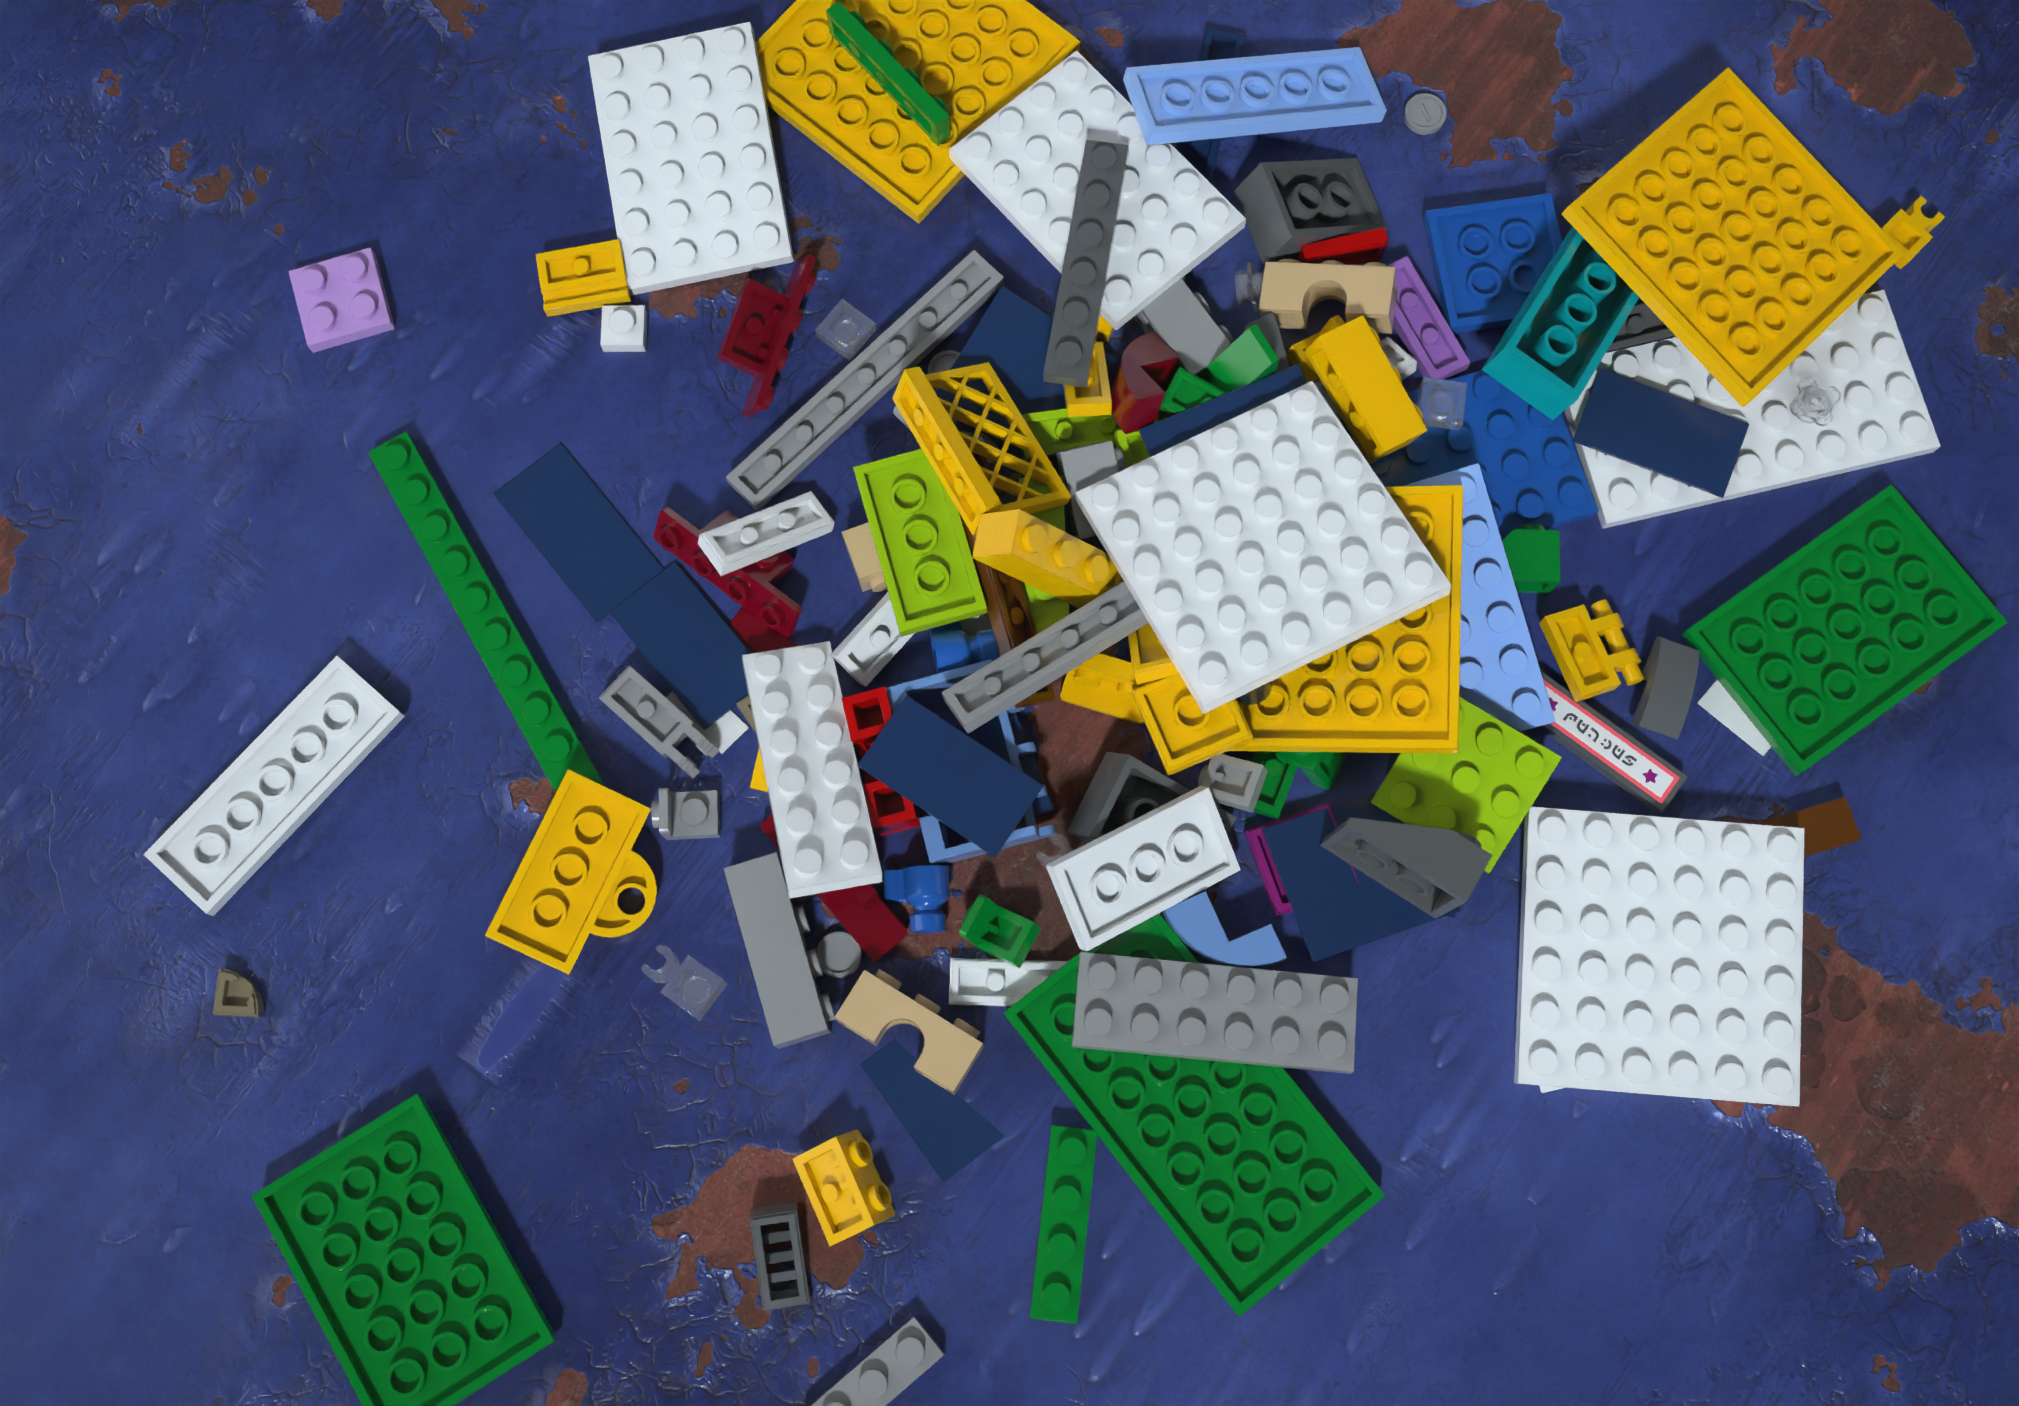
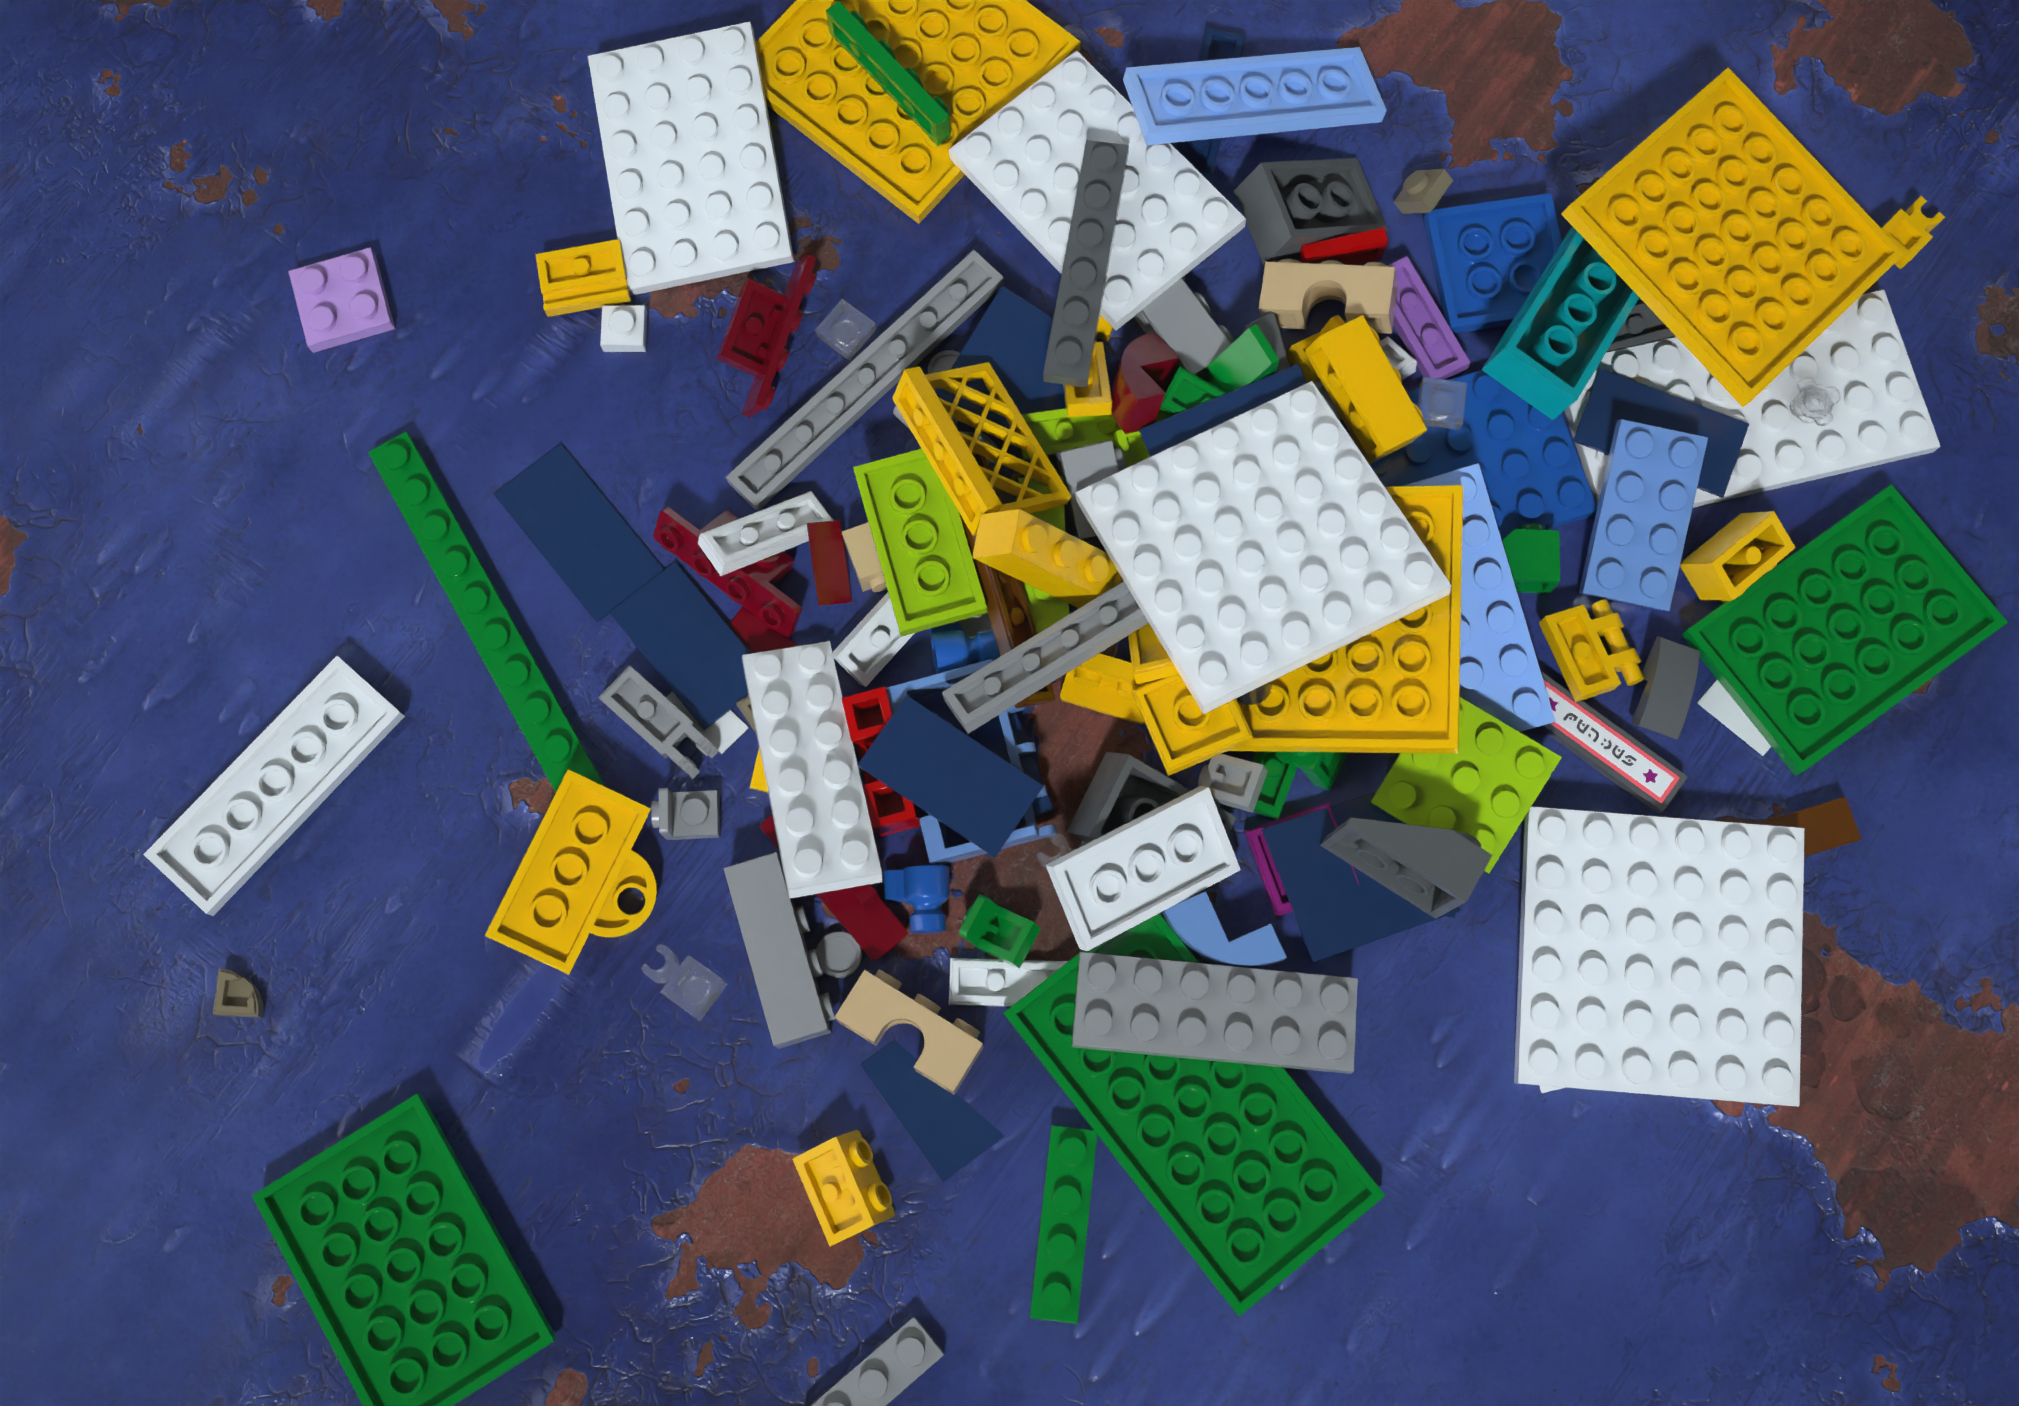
(771, 1215): dark grey slope -> none
(829, 562): none -> dark red sticker
(1249, 285): clear plate -> none
(1423, 191): none -> dark tan plate
(1425, 114): light grey piece -> none
(1643, 515): none -> medium blue plate
(1737, 556): none -> yellow brick

